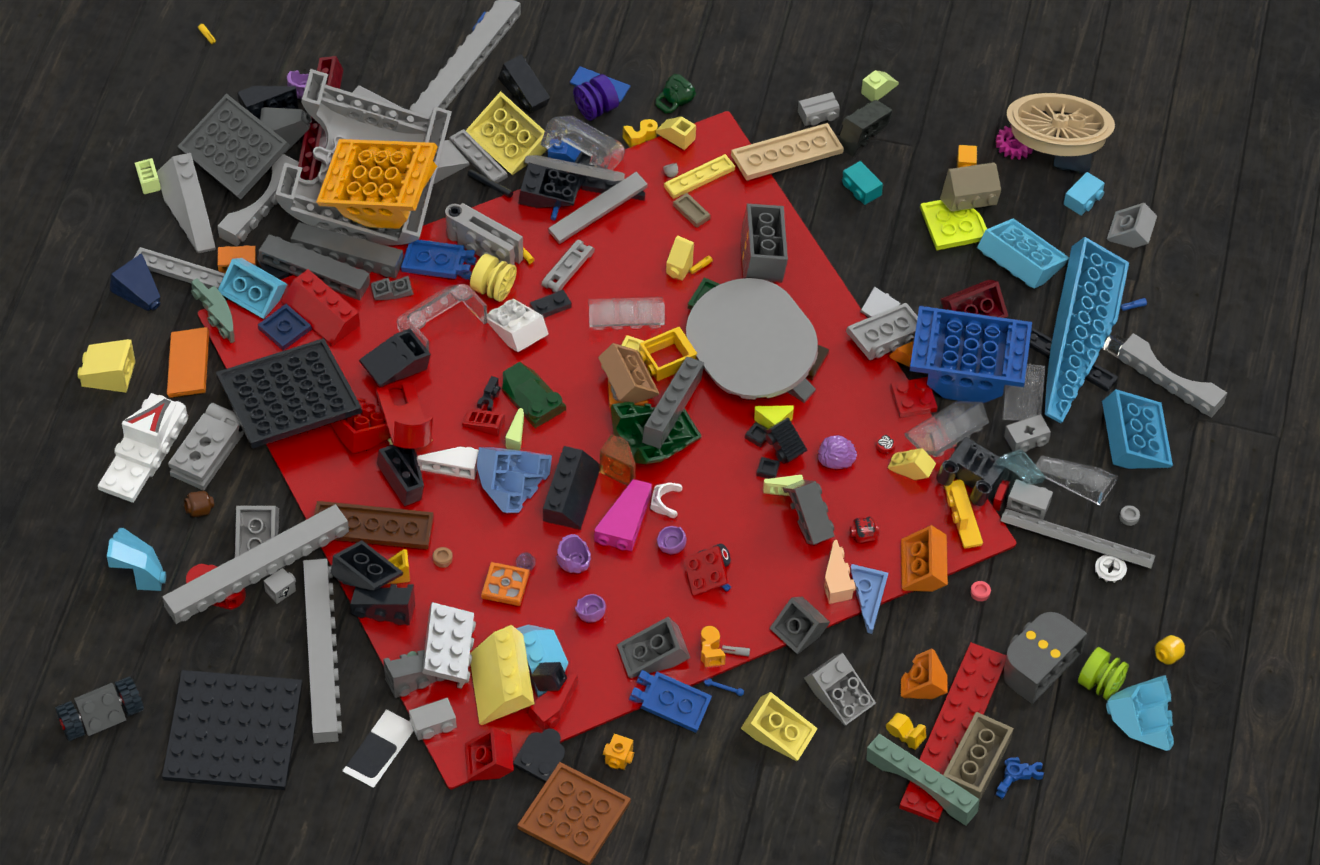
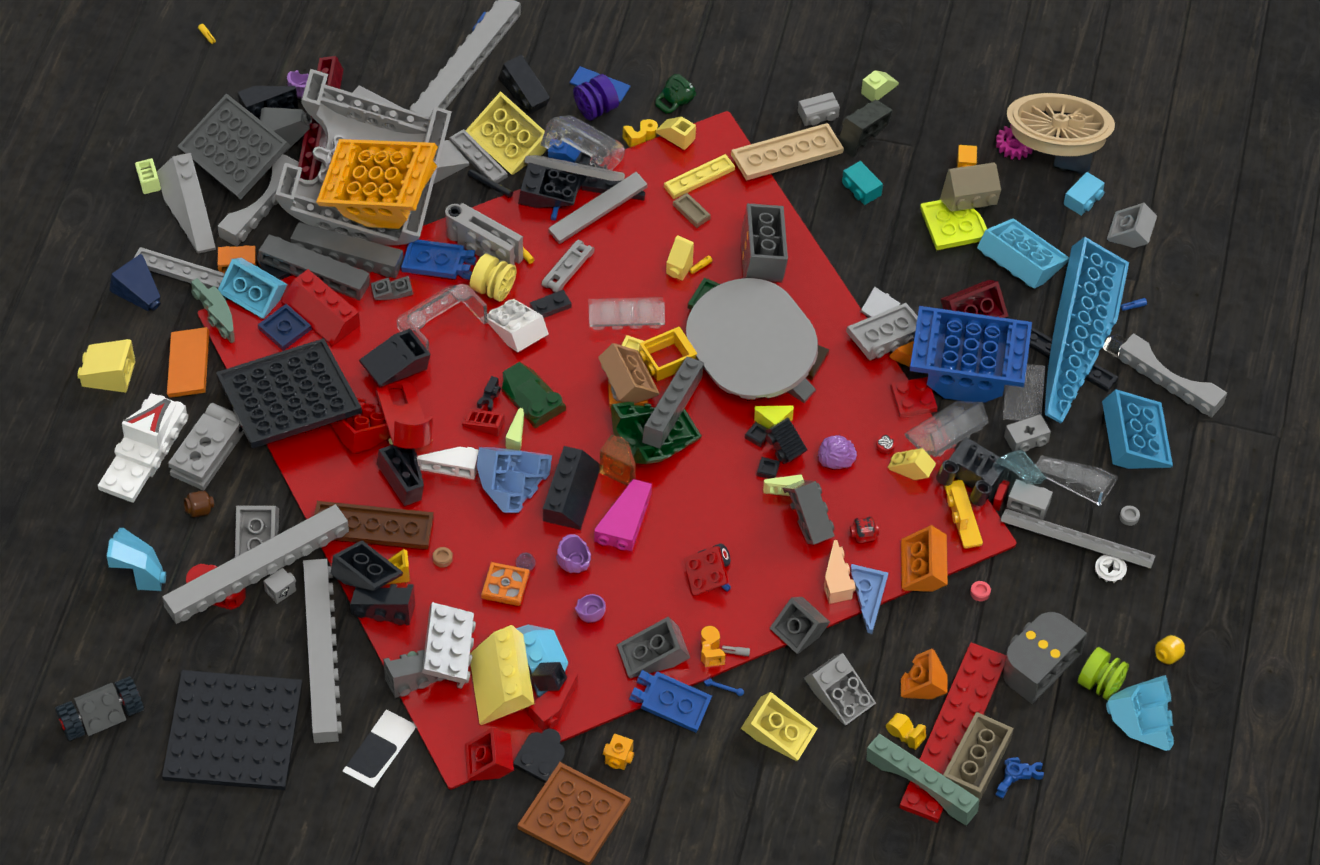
(432, 719): light grey brick -> none
(656, 503): white helmet -> none
(671, 170): light grey hinge -> none
(671, 540): medium lavender hair -> none

